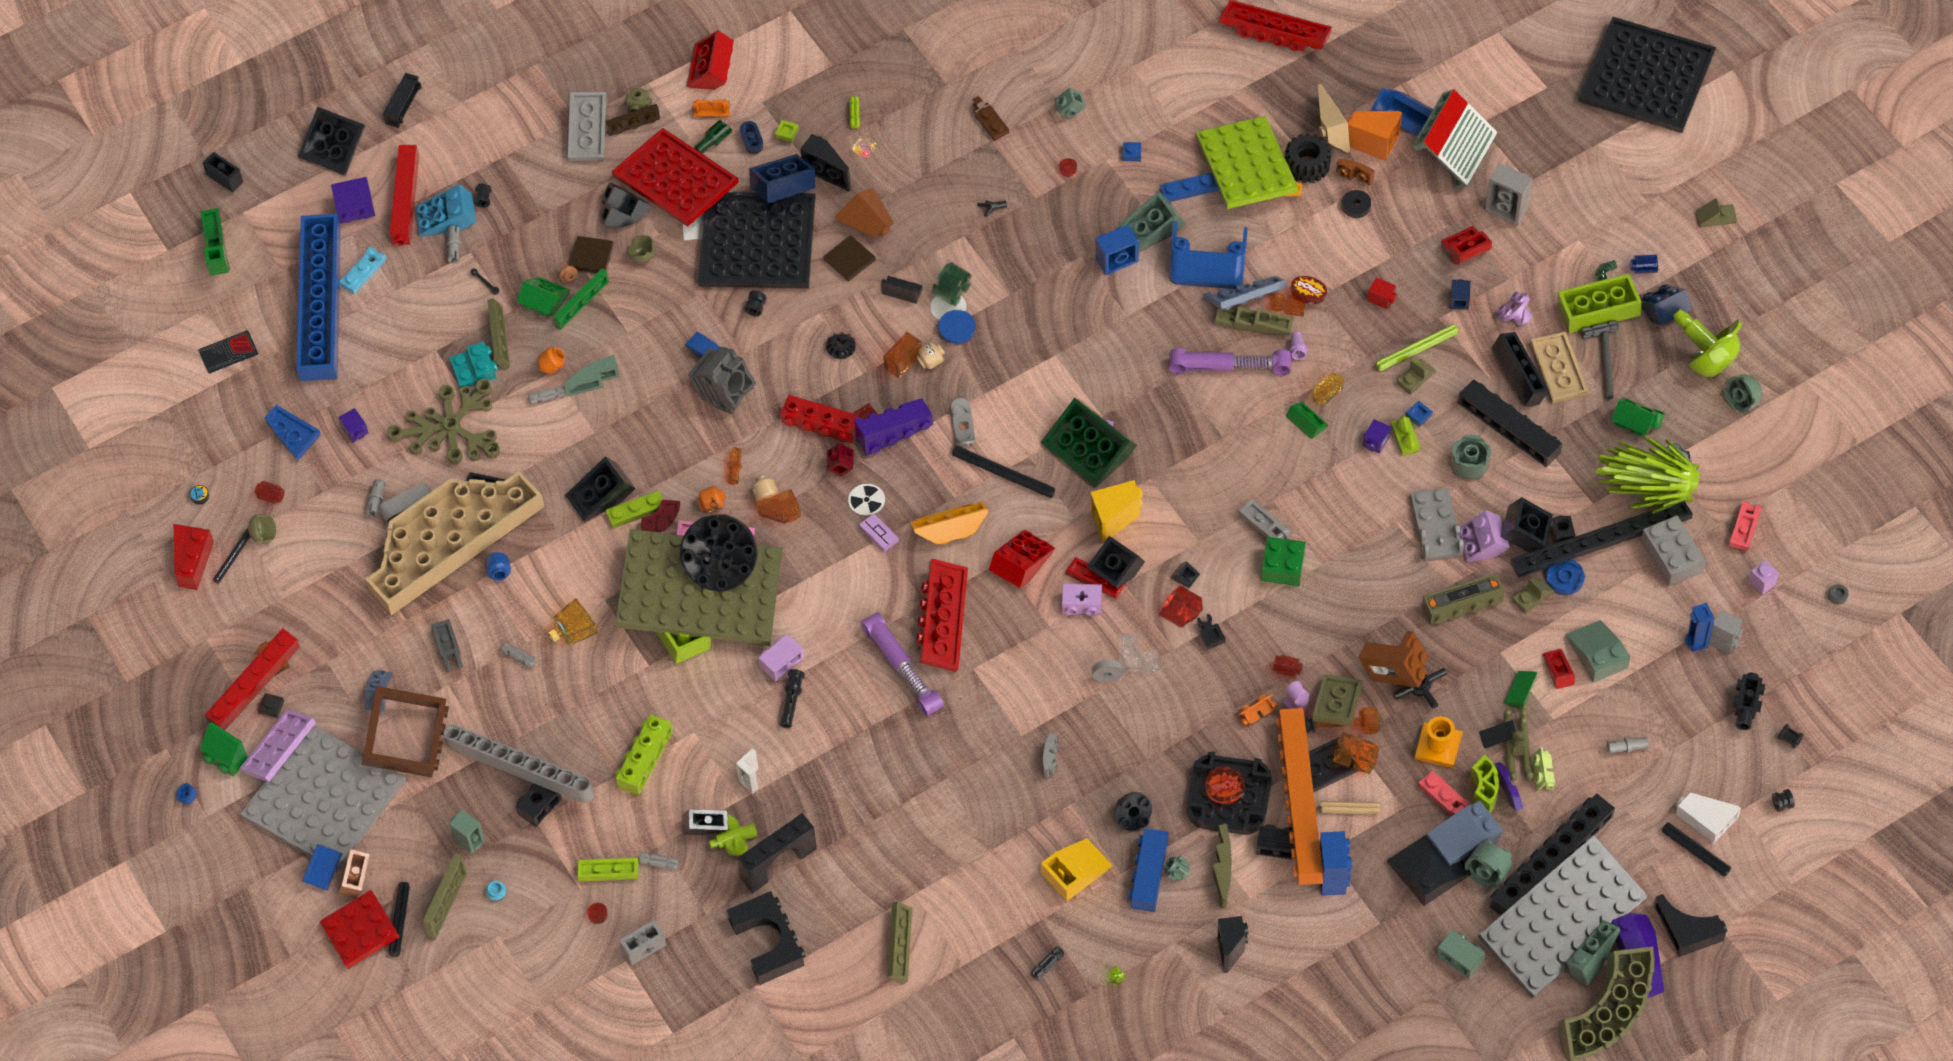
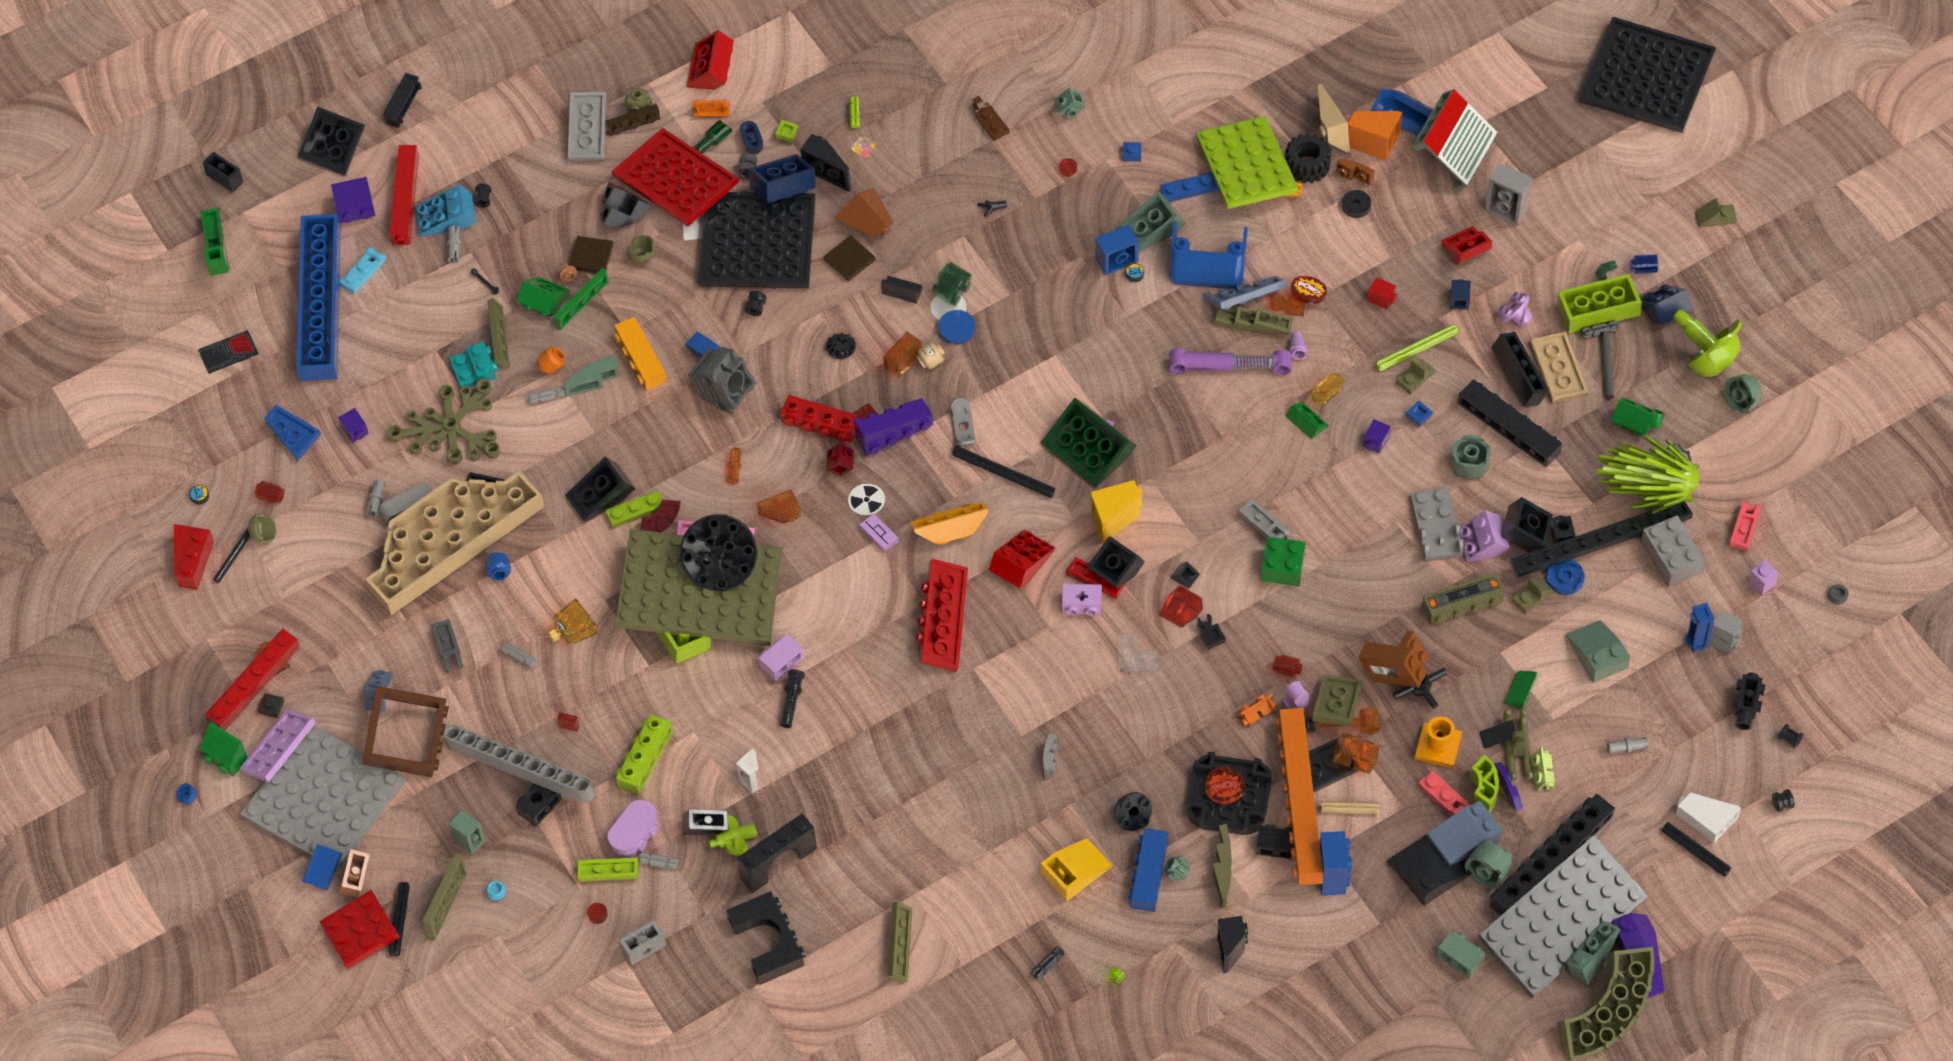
(568, 721): none -> clear red tile
(633, 829): none -> lavender brick
(640, 353): none -> light orange brick
(711, 499): orange head -> none
(746, 161): none -> dark grey wheel
(764, 488): tan head -> none
(876, 628): medium lavender piece -> none
(1107, 671): light grey piece -> none
(1134, 272): none -> tile
(1274, 27): red plate -> none
(1405, 436): lime tile -> none
(1559, 668): red slope -> none
(1687, 931): black arch -> none

